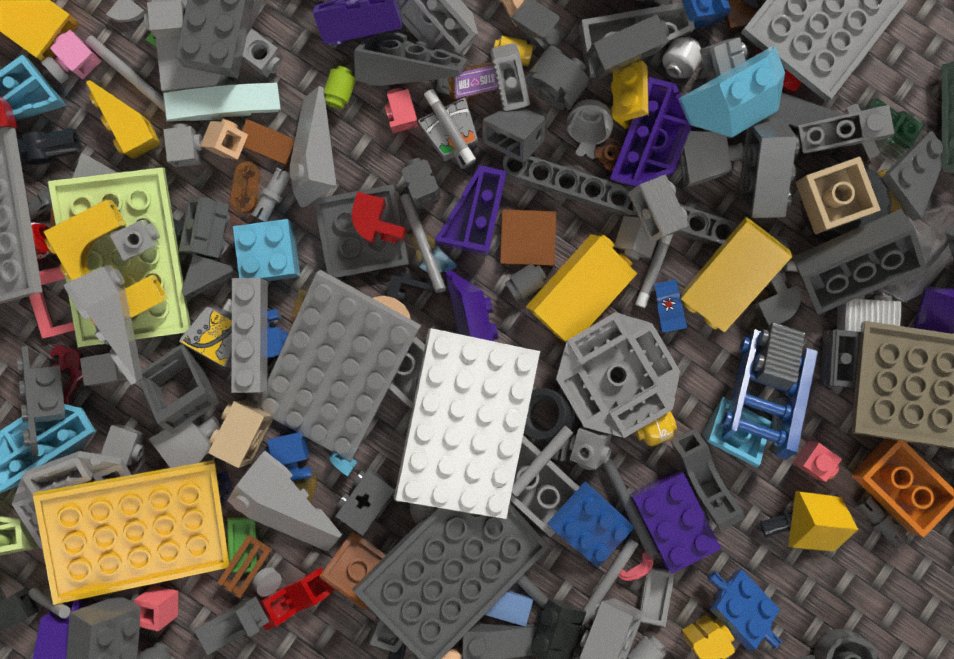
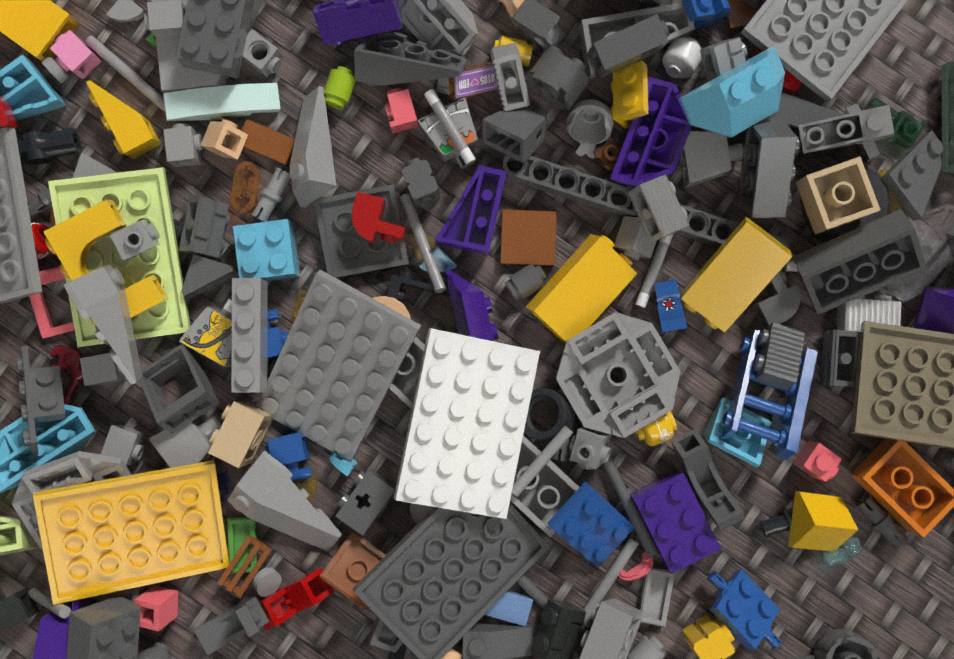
(839, 556): none -> clear light blue arm

